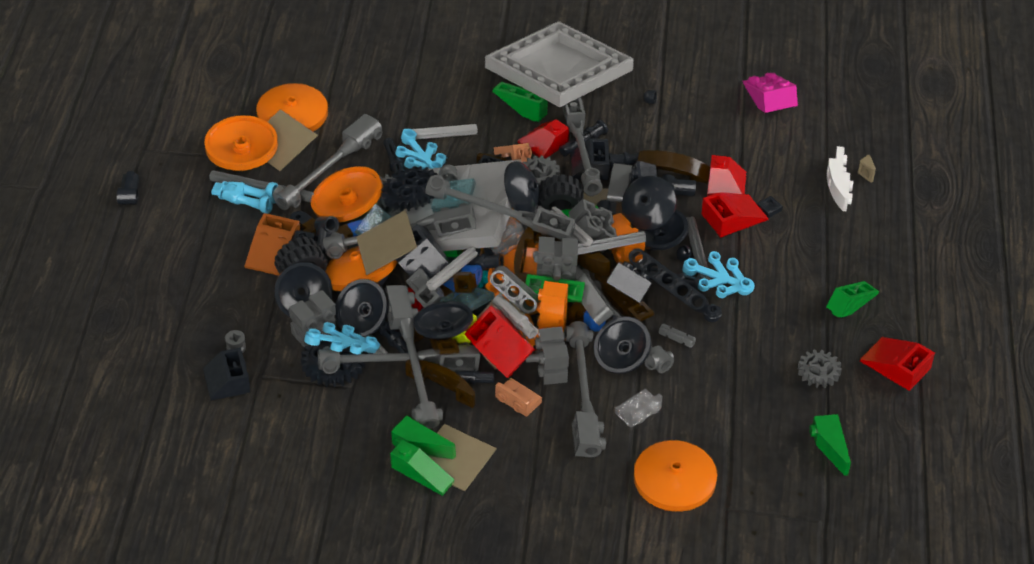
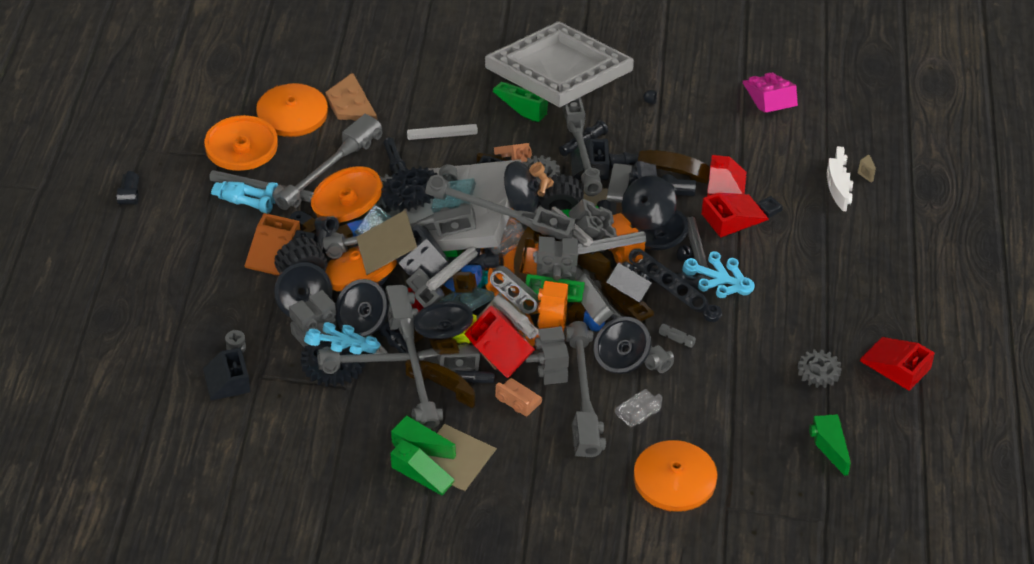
(291, 138): dark tan piece -> none
(349, 100): none -> medium nougat wing
(408, 137): medium azure plant -> none
(537, 170): none -> medium nougat piece
(546, 138): red slope -> none
(850, 298): green slope -> none

